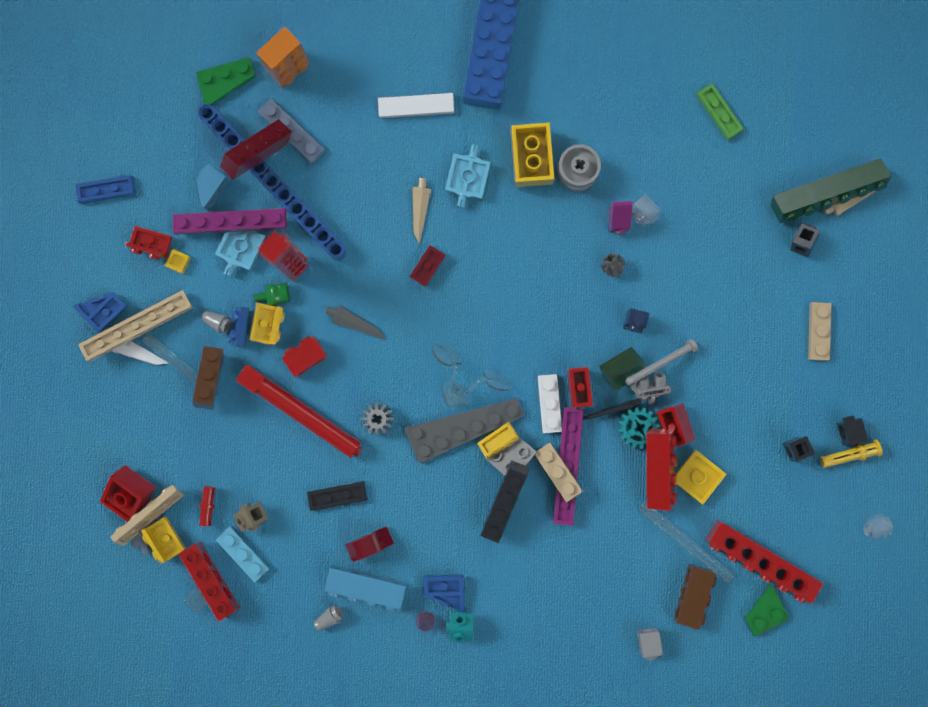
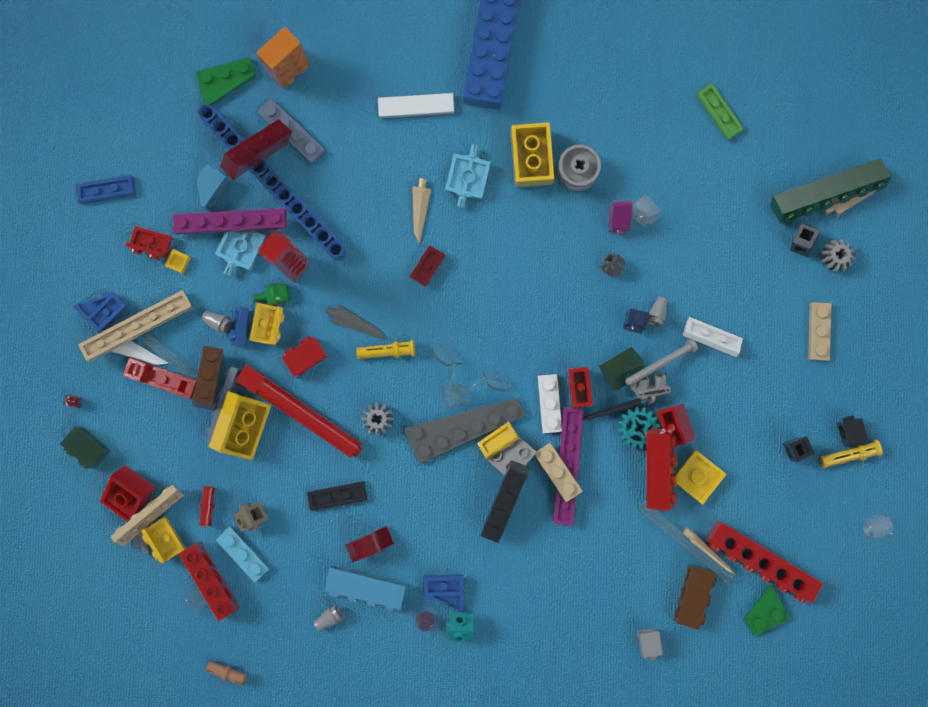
(72, 401): none -> dark red bush
(84, 447): none -> clear green brick
(160, 378): none -> red slope
(226, 673): none -> nougat pin
(231, 386): none -> sand blue plate
(239, 426): none -> yellow brick
(395, 349): none -> yellow pin
(658, 312): none -> light grey cone
(699, 543): none -> tan bar
(712, 337): none -> white plate
(832, 259): none -> light grey gear

